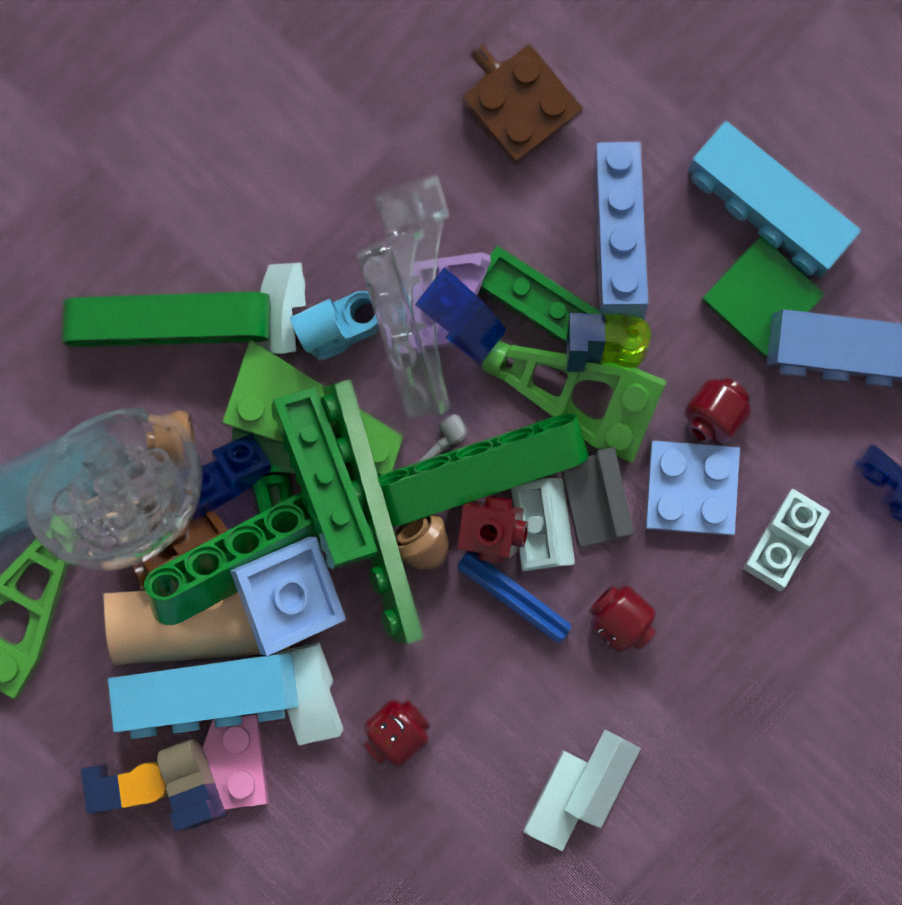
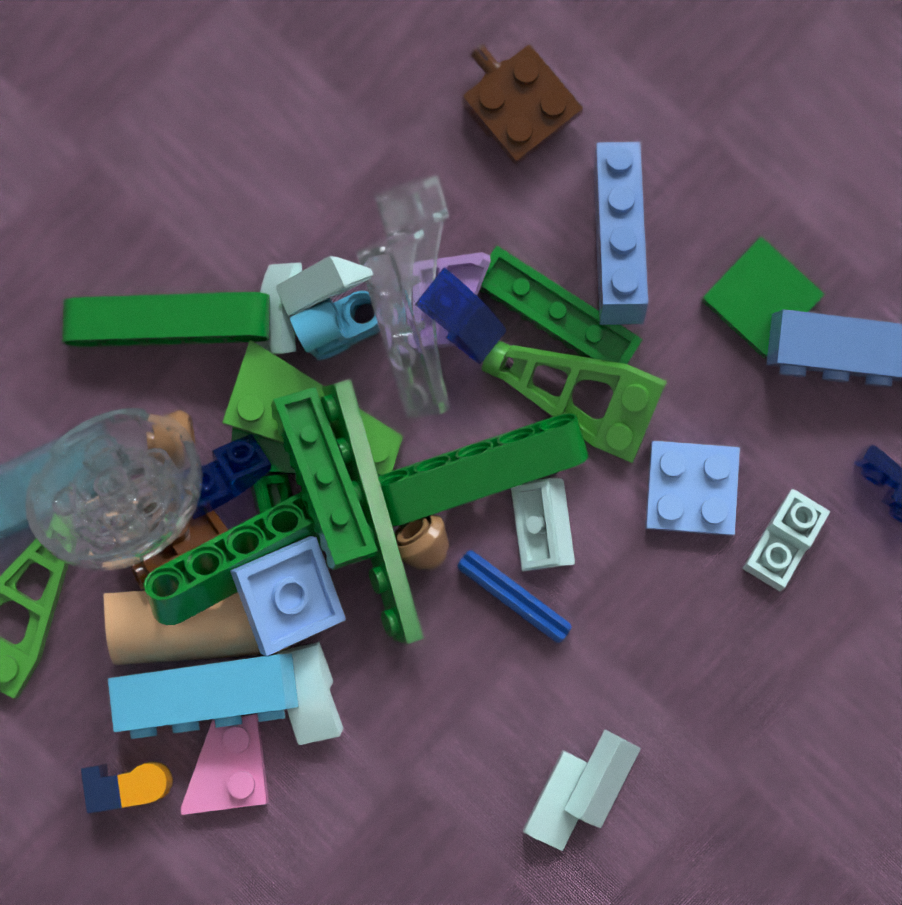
(189, 786): leg -> none
(320, 282): none -> light aqua slope
(396, 732): dark red head -> none
(453, 431): light grey hand -> none
(478, 532): dark red brick -> none
(598, 499): dark grey panel -> none
(606, 339): leg -> none
(623, 618): dark red head -> none
(718, 410): dark red head -> none
(772, 200): medium azure brick -> none

